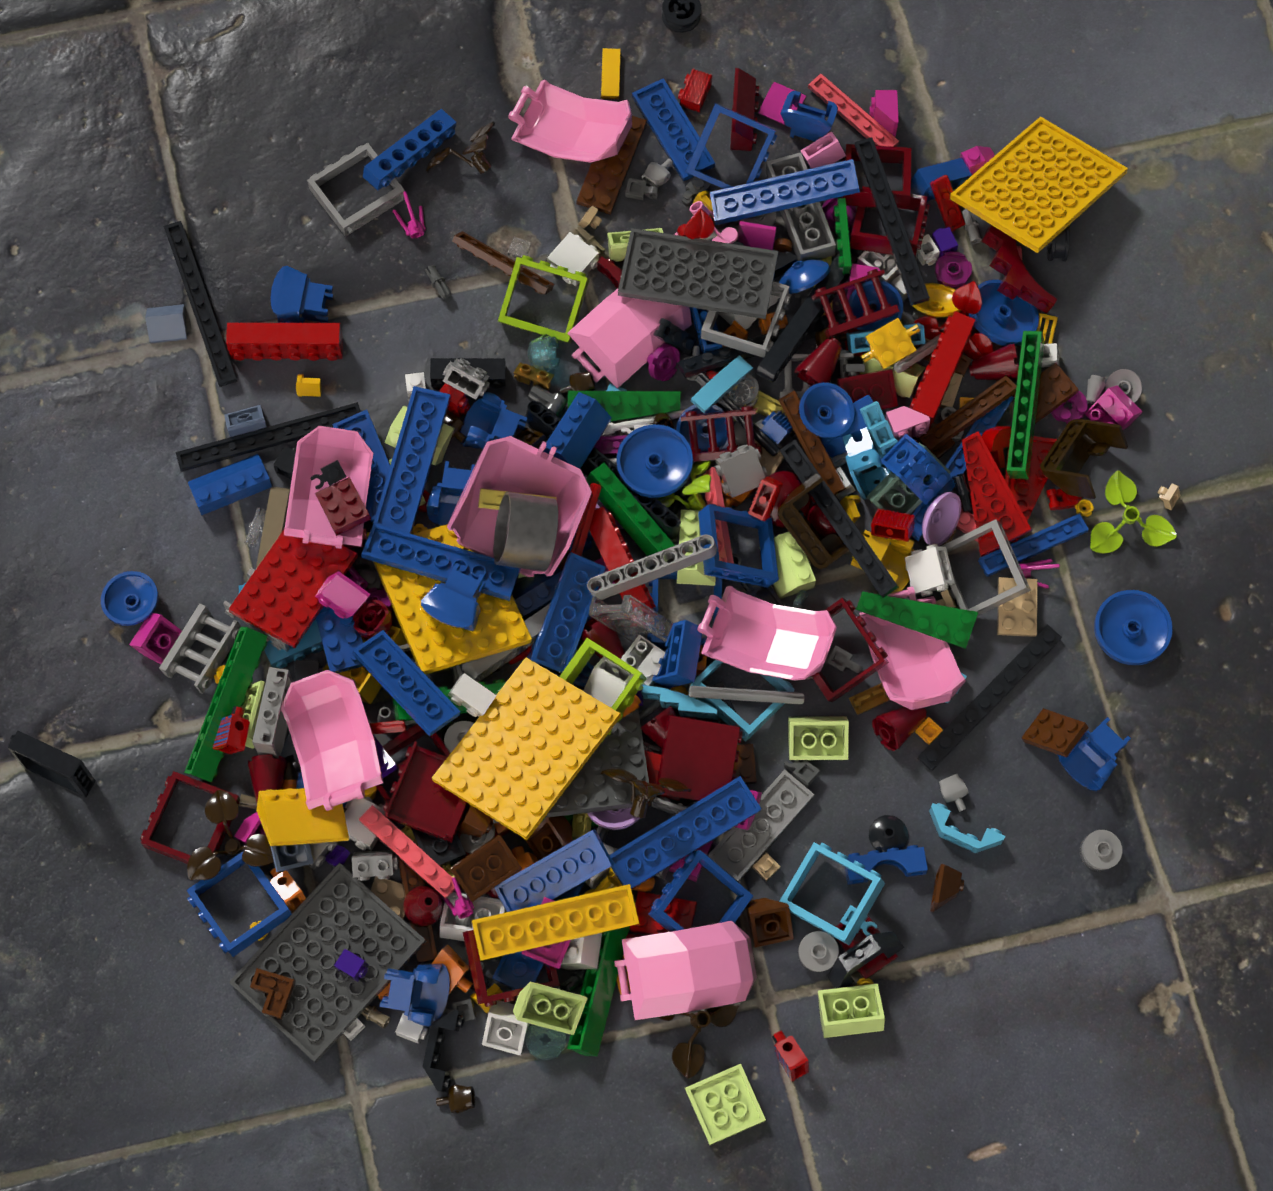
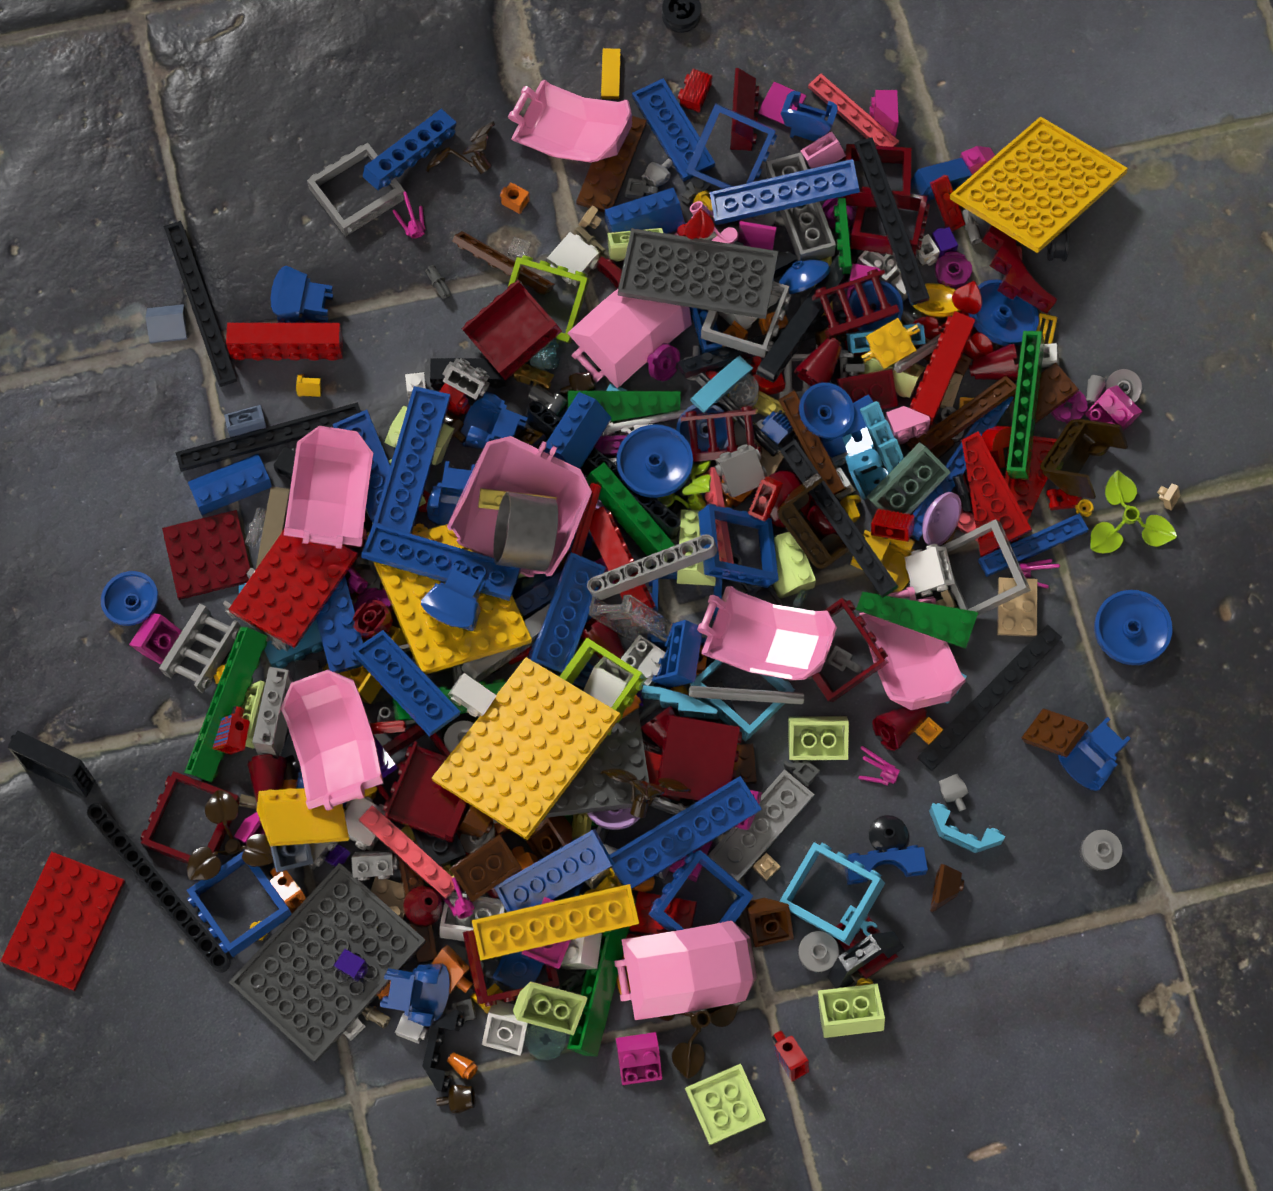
(62, 921): none -> red plate
(164, 894): none -> black beam
(207, 554): none -> dark red plate
(278, 990): reddish brown plate -> none
(331, 473): black plate -> none
(341, 595): dark pink slope -> none
(342, 506): dark red plate -> none
(463, 1066): none -> orange cone
(511, 329): none -> dark red panel
(514, 204): none -> orange brick
(639, 1058): none -> dark pink slope
(648, 212): none -> blue slope
(661, 417): dark brown wheel -> none
(675, 336): black plate -> none
(764, 385): none -> red brick
(783, 245): dark orange tile -> none
(869, 699): pearl gold hinge -> none
(888, 772): none -> dark pink plant
(915, 467): blue bracket -> none

